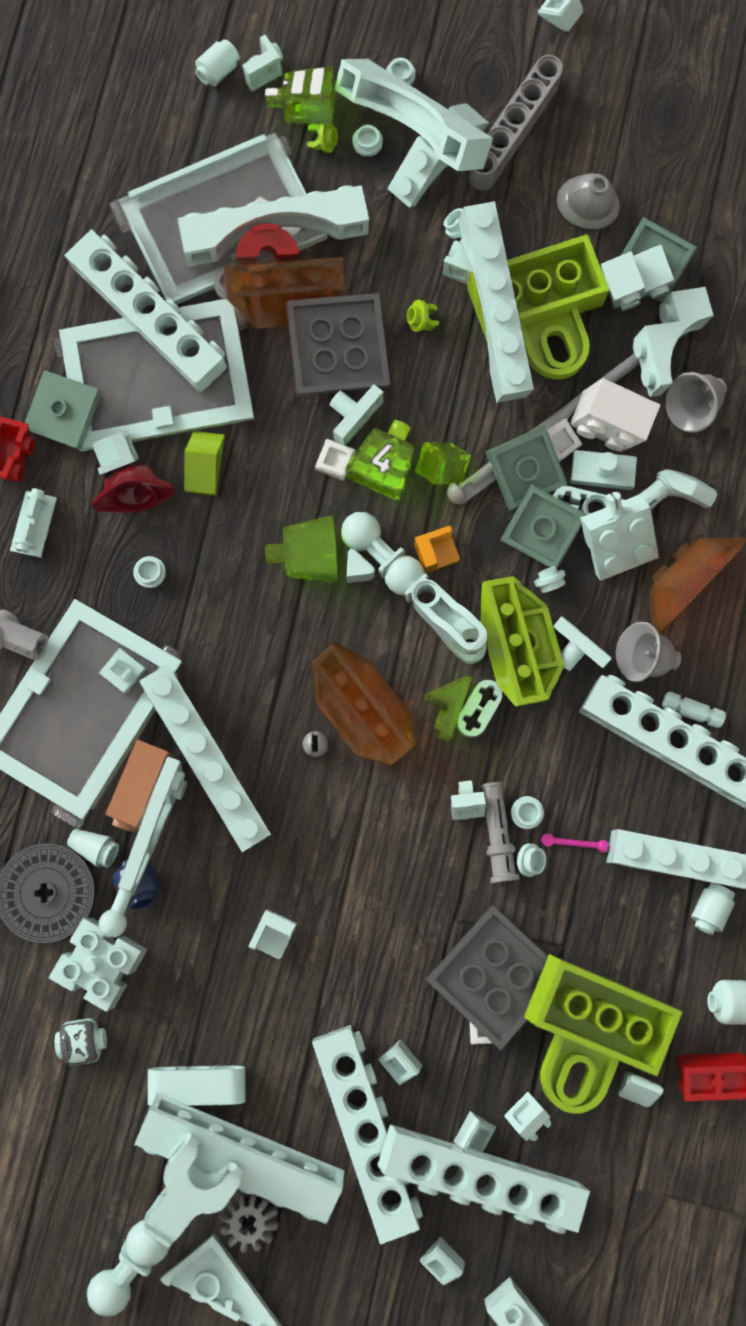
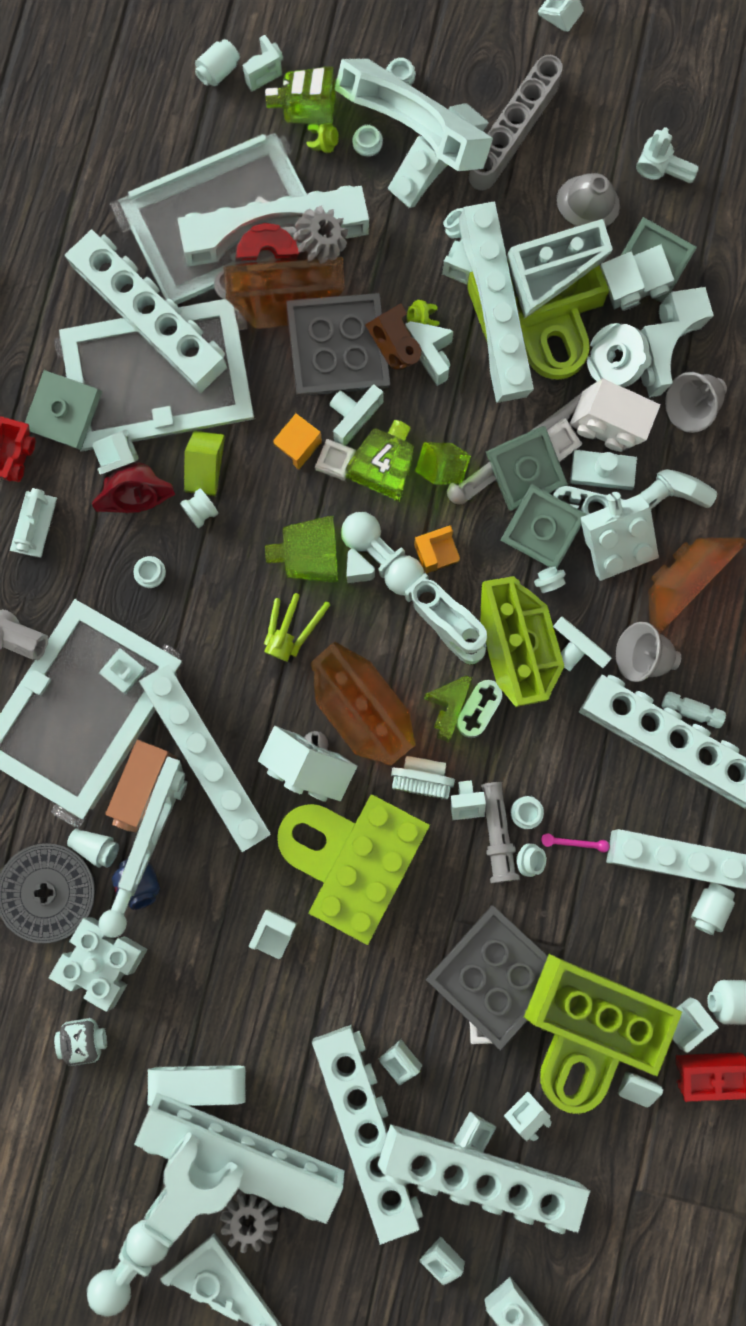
(199, 508): none -> light aqua wheel
(281, 643): none -> lime plant
(298, 440): none -> light orange panel
(306, 765): none -> light aqua brick
(328, 226): none -> light grey gear
(357, 865): none -> lime brick
(394, 339): none -> reddish brown leg
(422, 778): none -> light aqua piece
(431, 341): none -> light aqua slope
(555, 262): none -> light aqua wedge
(635, 354): none -> light aqua plate
(659, 159): none -> light aqua axle
(693, 1025): none -> light aqua panel

